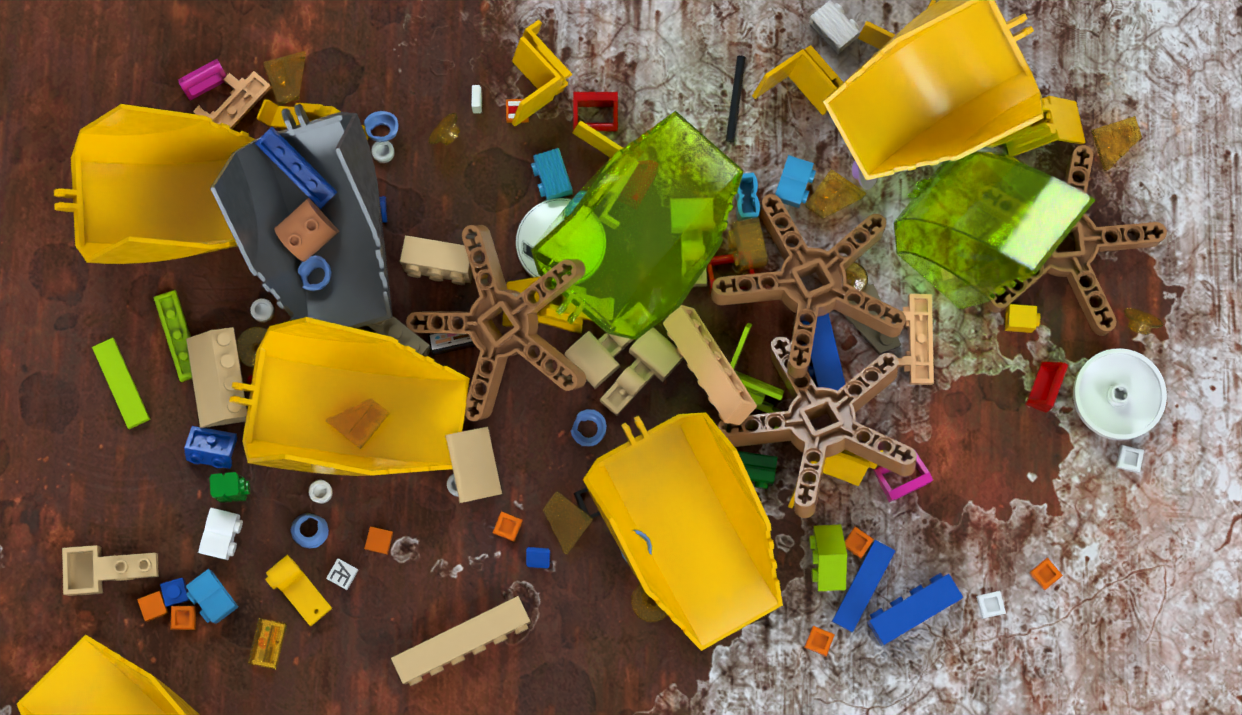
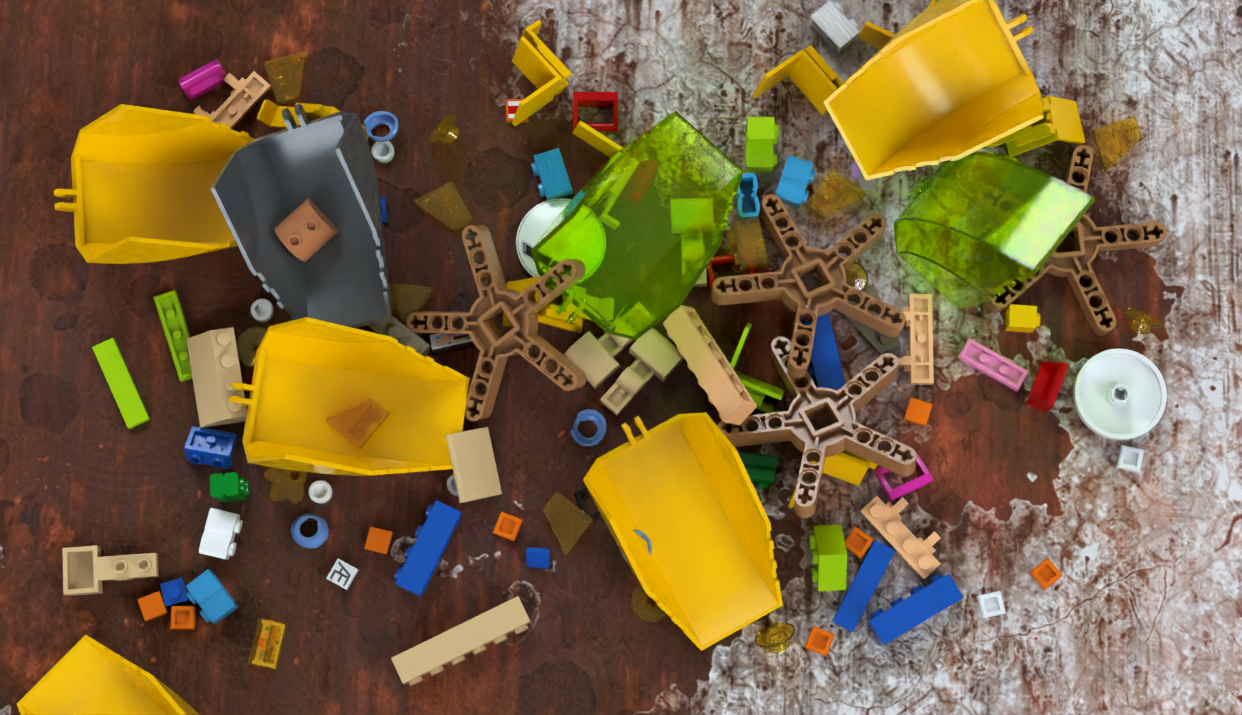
(284, 485): none -> clear yellow plate
(296, 167): blue tile -> none
(298, 589): yellow door -> none
(308, 266): medium blue piece -> none
(408, 299): none -> clear yellow wing
(428, 548): none -> blue brick
(436, 259): tan brick -> none
(445, 206): none -> clear yellow wing
(476, 99): white tile -> none
(735, 99): black bar -> none
(759, 141): none -> lime brick
(775, 637): none -> clear yellow piece
(914, 551): none -> light nougat hinge
(917, 412): none -> orange tile
(992, 364): none -> bright pink tile

